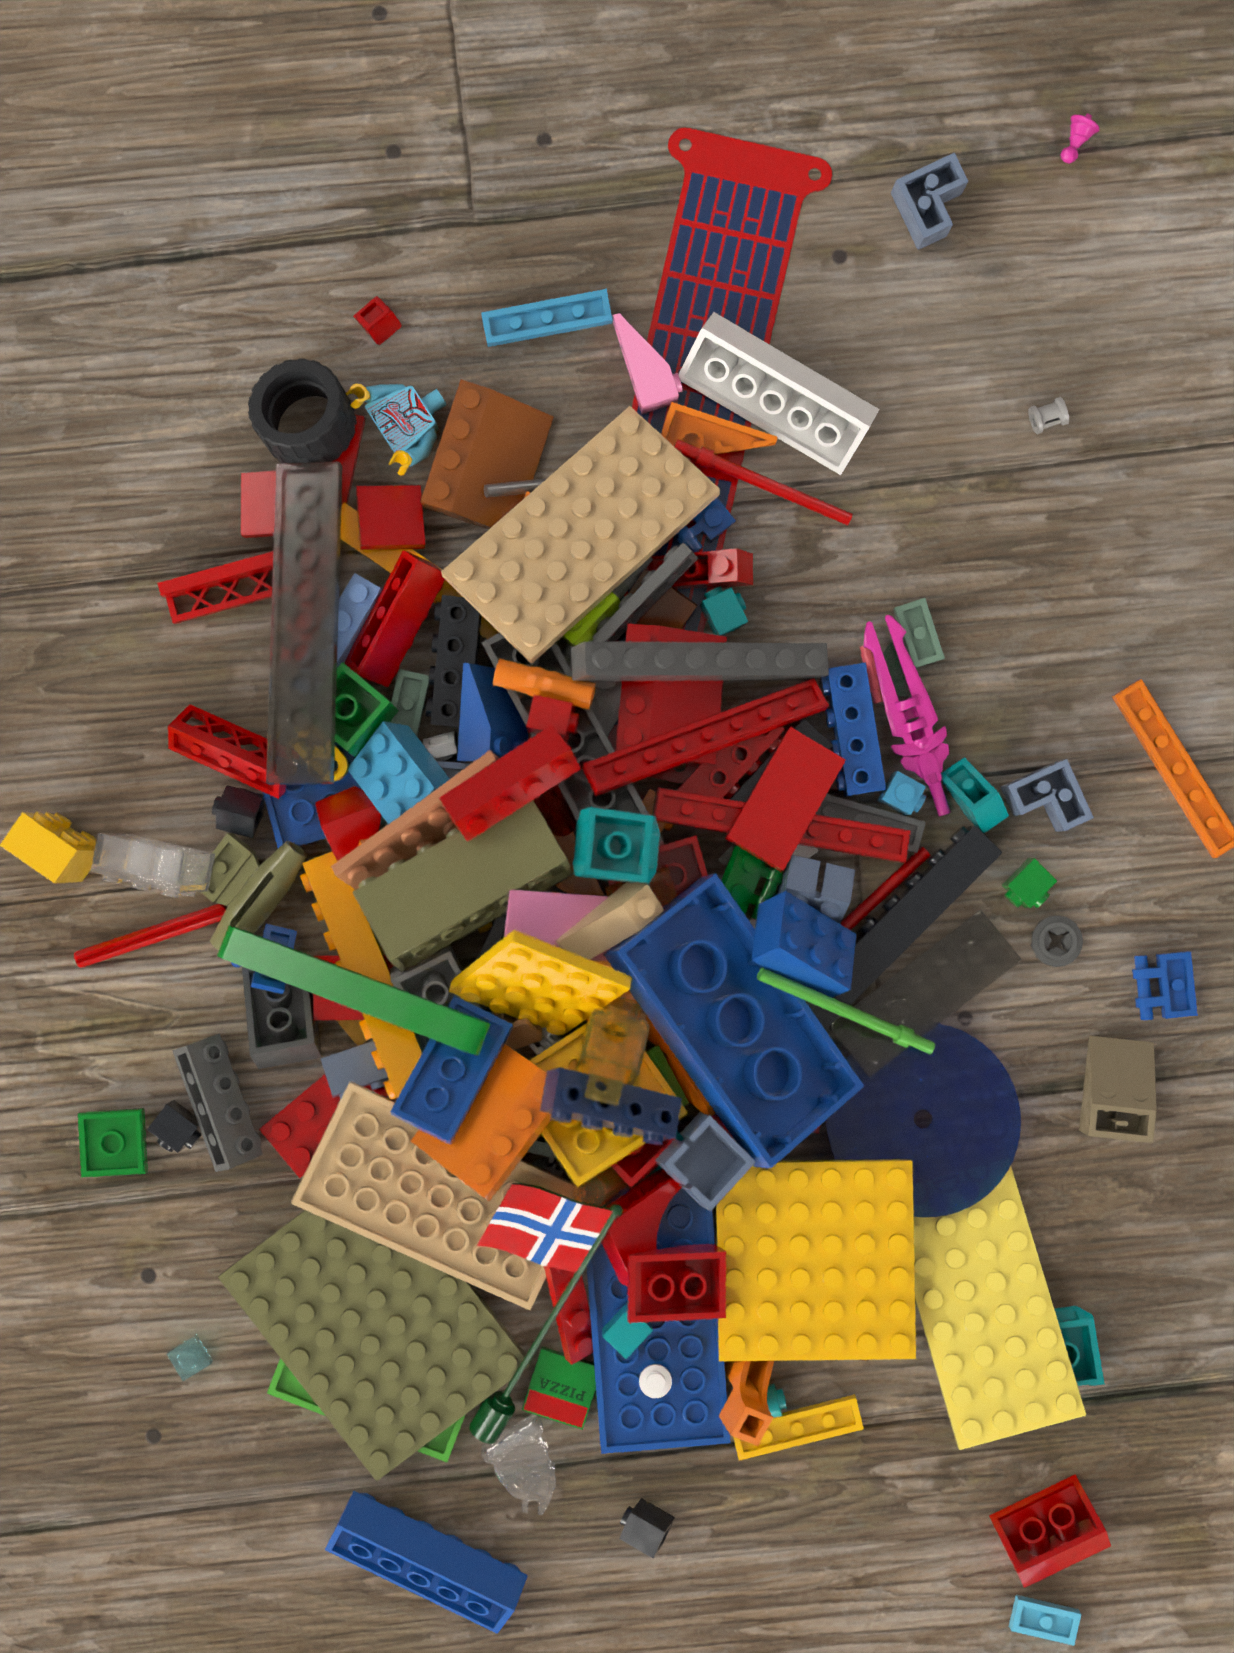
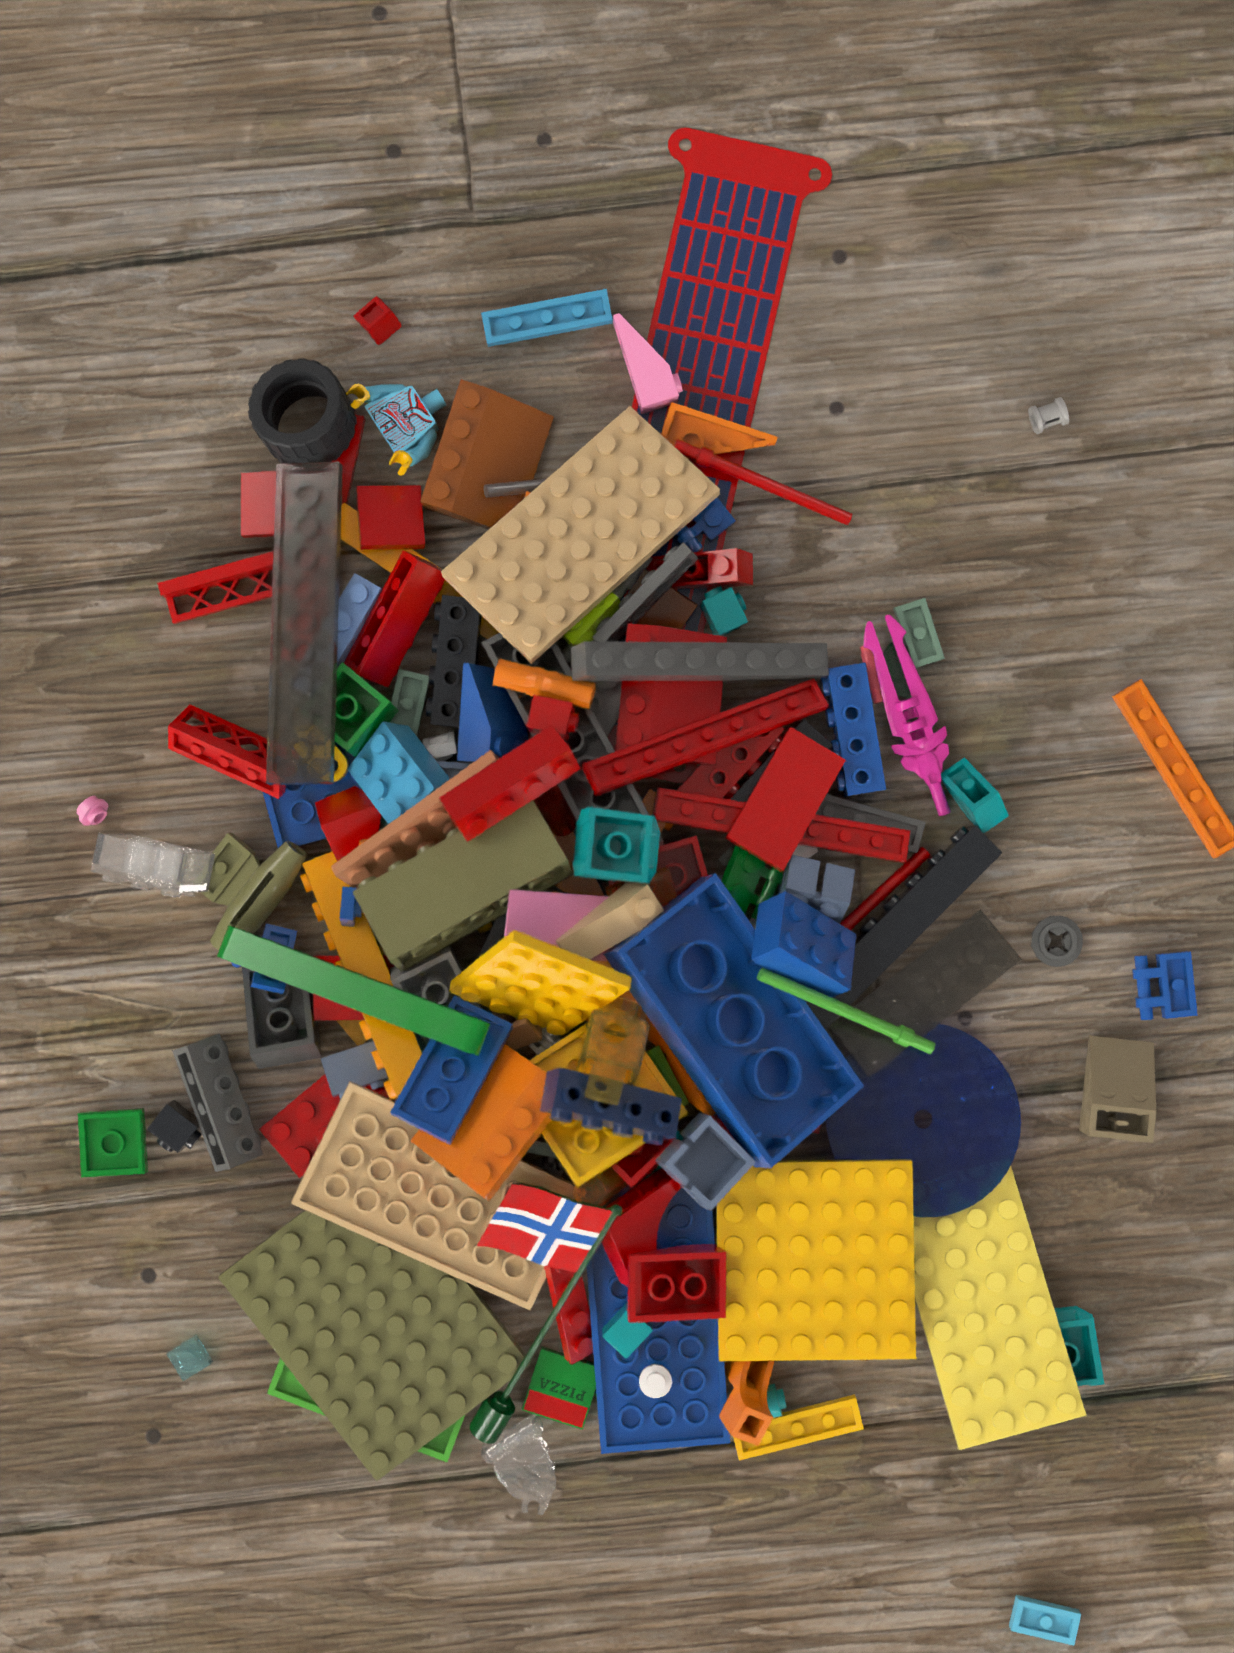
(51, 846): yellow brick -> none
(92, 811): none -> bright pink plate
(149, 935): red axle -> none
(238, 811): black brick -> none
(349, 907): none -> blue plate
(427, 1562): blue slope -> none
(646, 1527): black brick -> none
(777, 393): white slope -> none
(903, 794): dark azure brick -> none
(922, 196): sand blue brick -> none
(1029, 885): green brick -> none
(1050, 1530): red slope -> none
(1055, 789): sand blue brick -> none
(1081, 130): dark pink piece -> none

